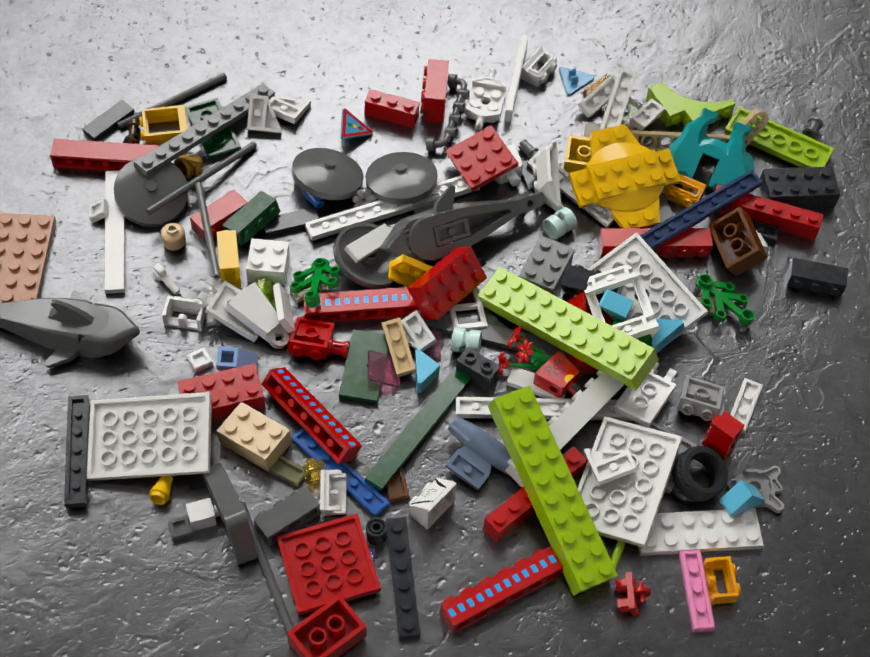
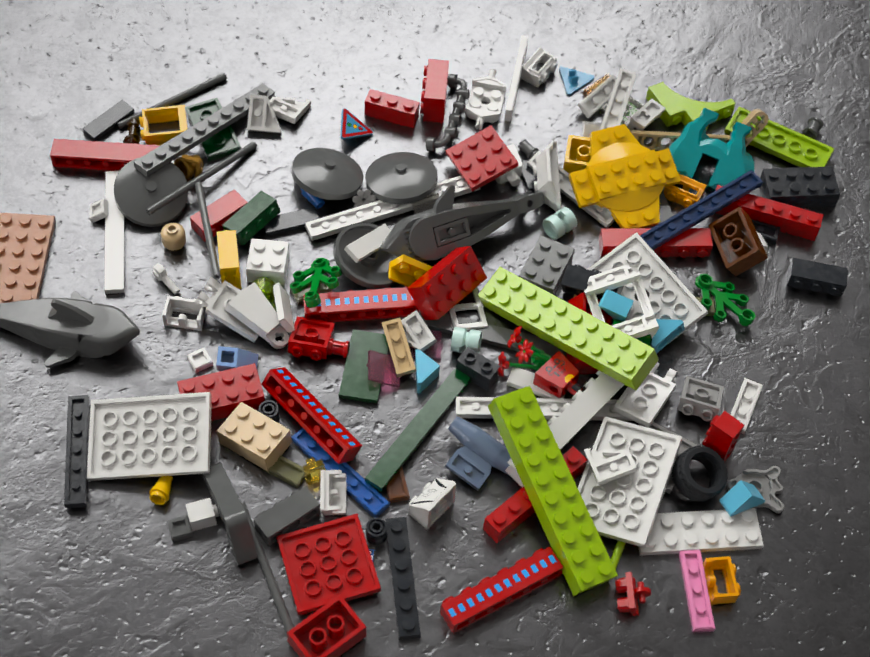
(270, 409): none -> black wheel

